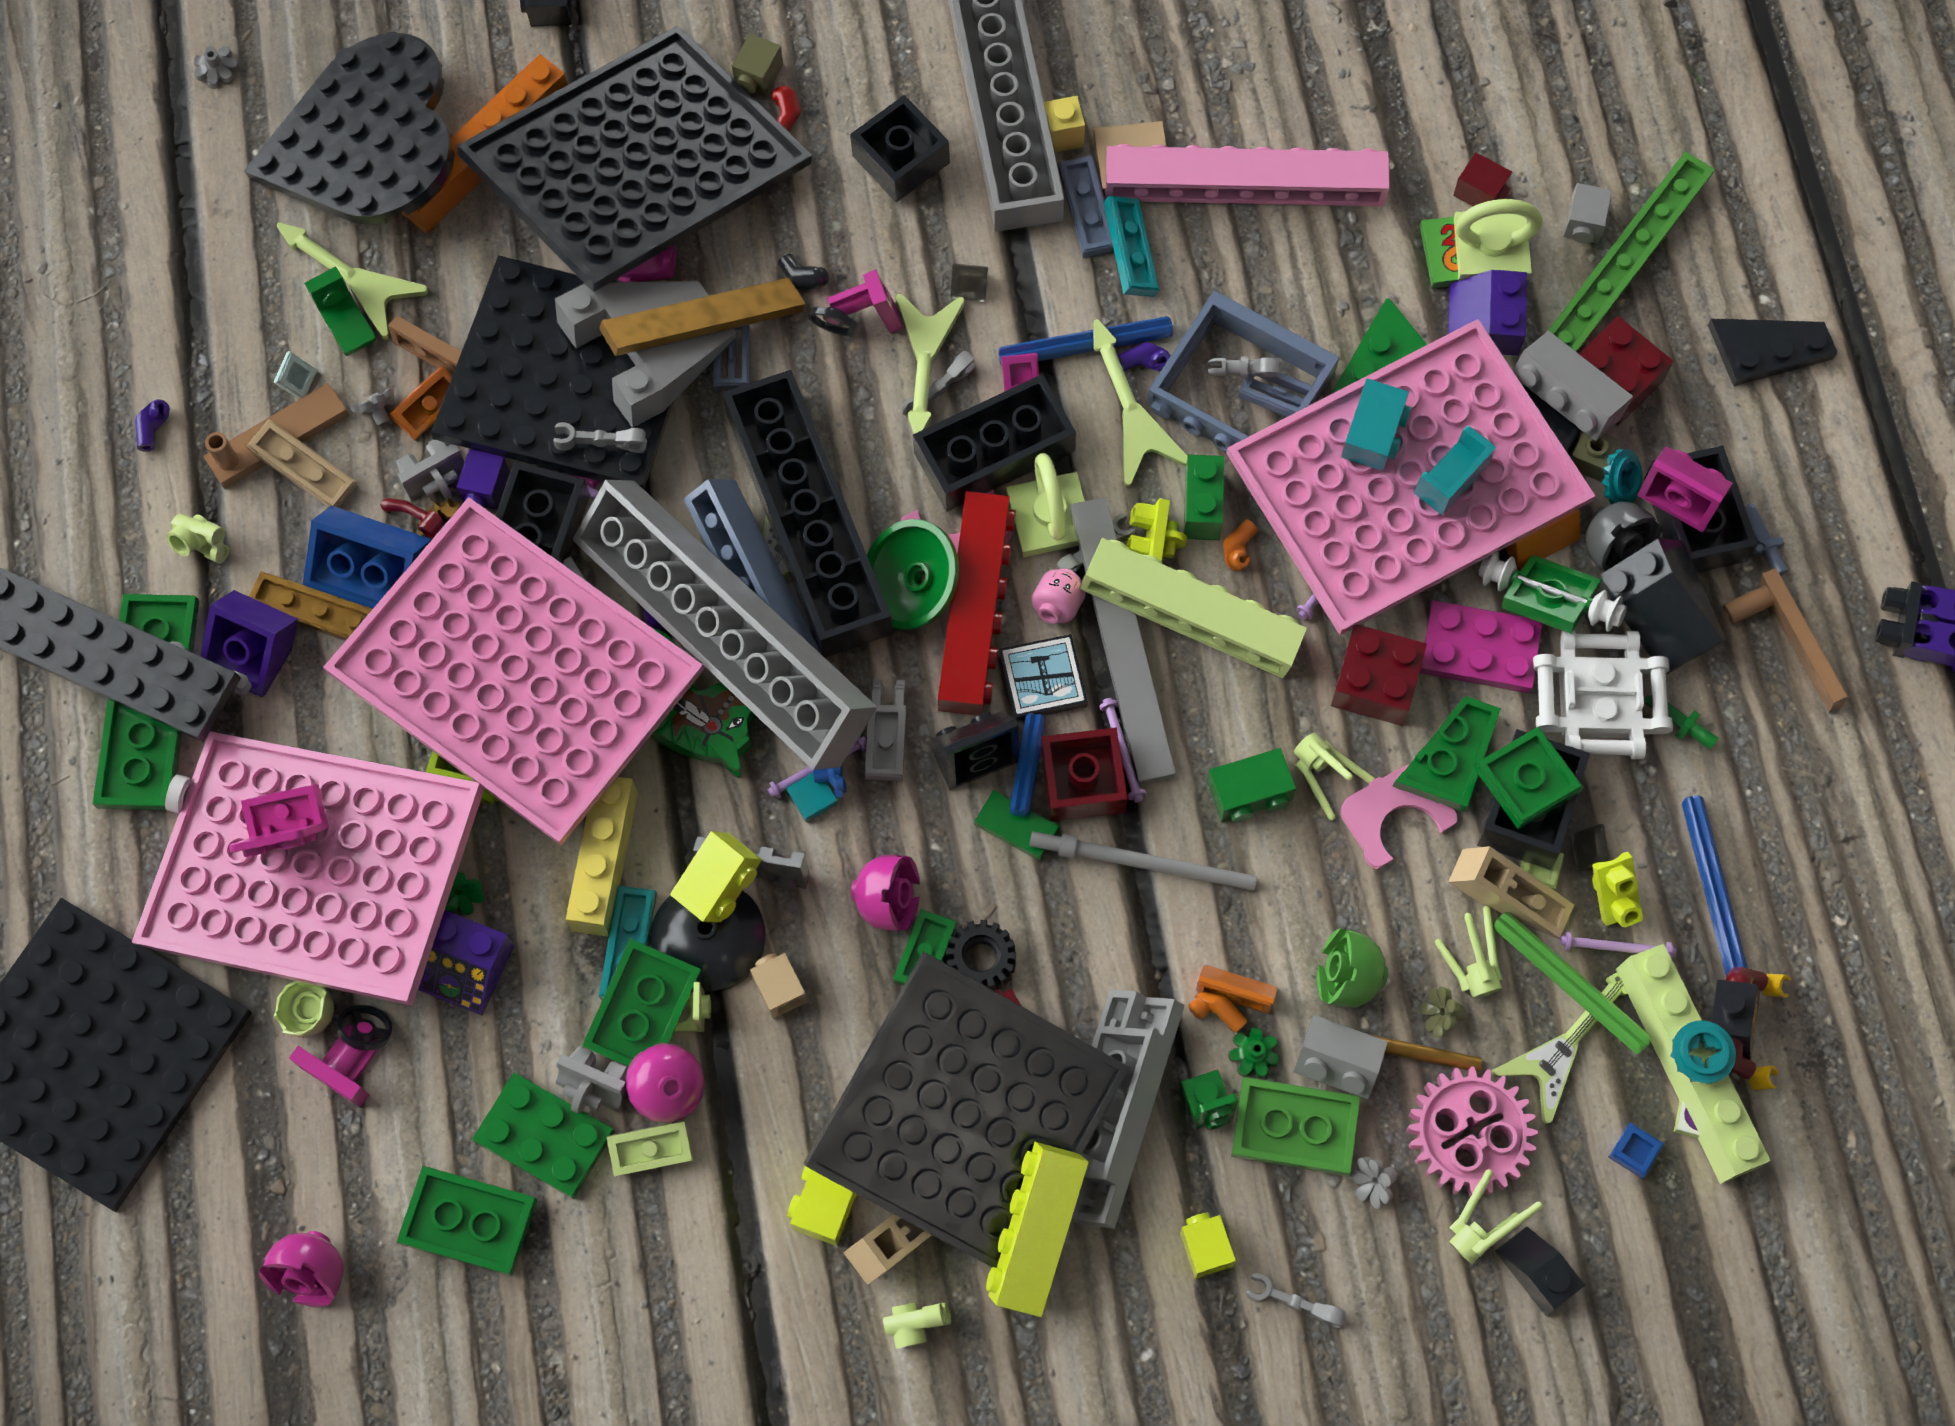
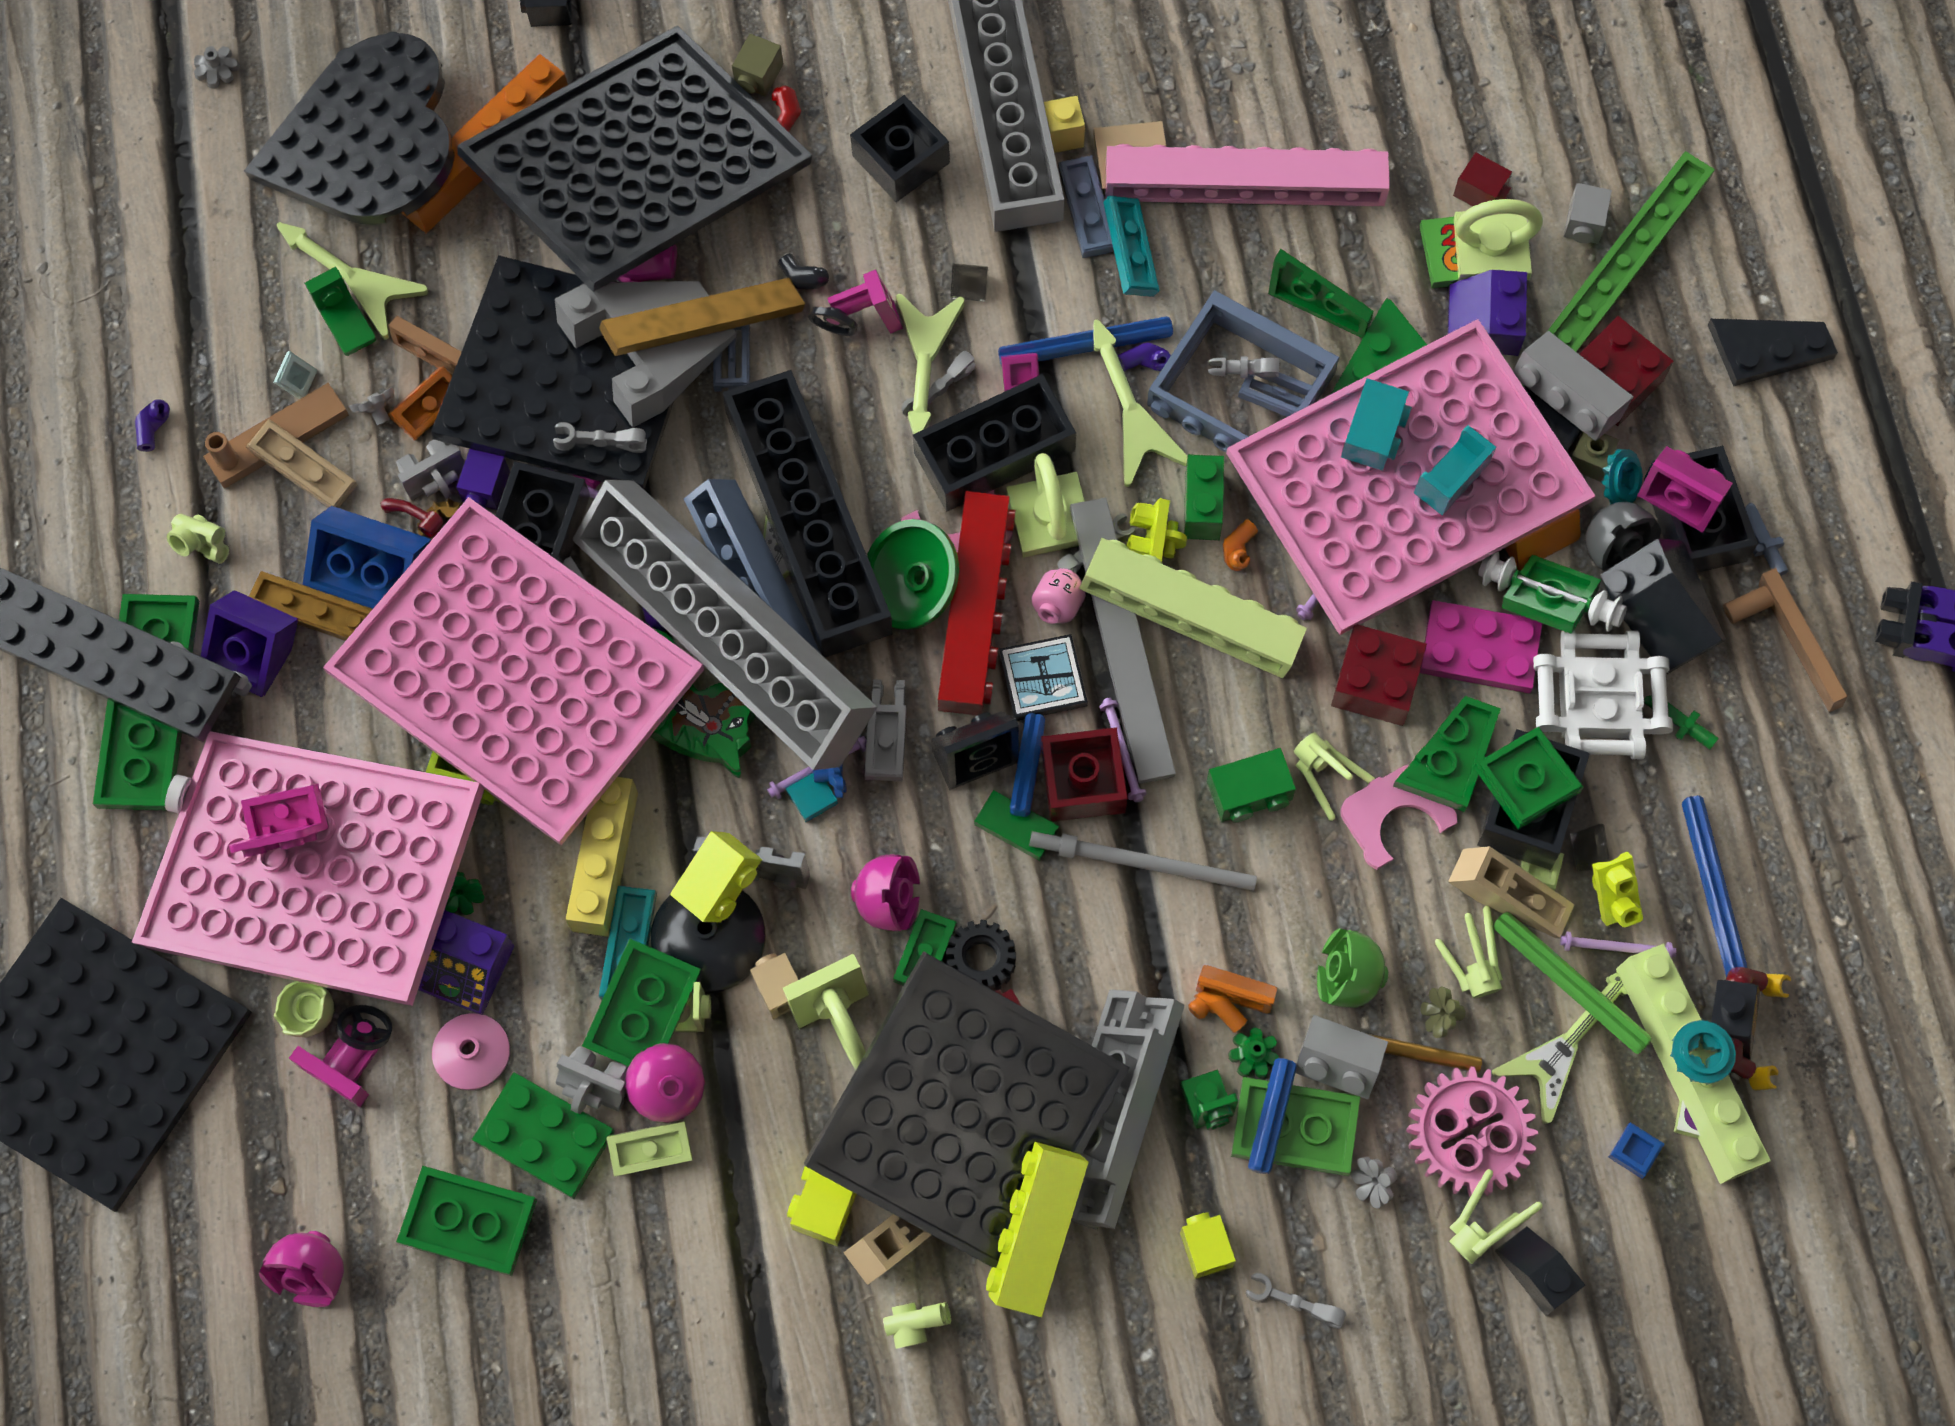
(483, 1064): none -> bright pink dish
(828, 996): none -> yellowish green tile
(1272, 1116): none -> blue axle
(1314, 294): none -> green wing

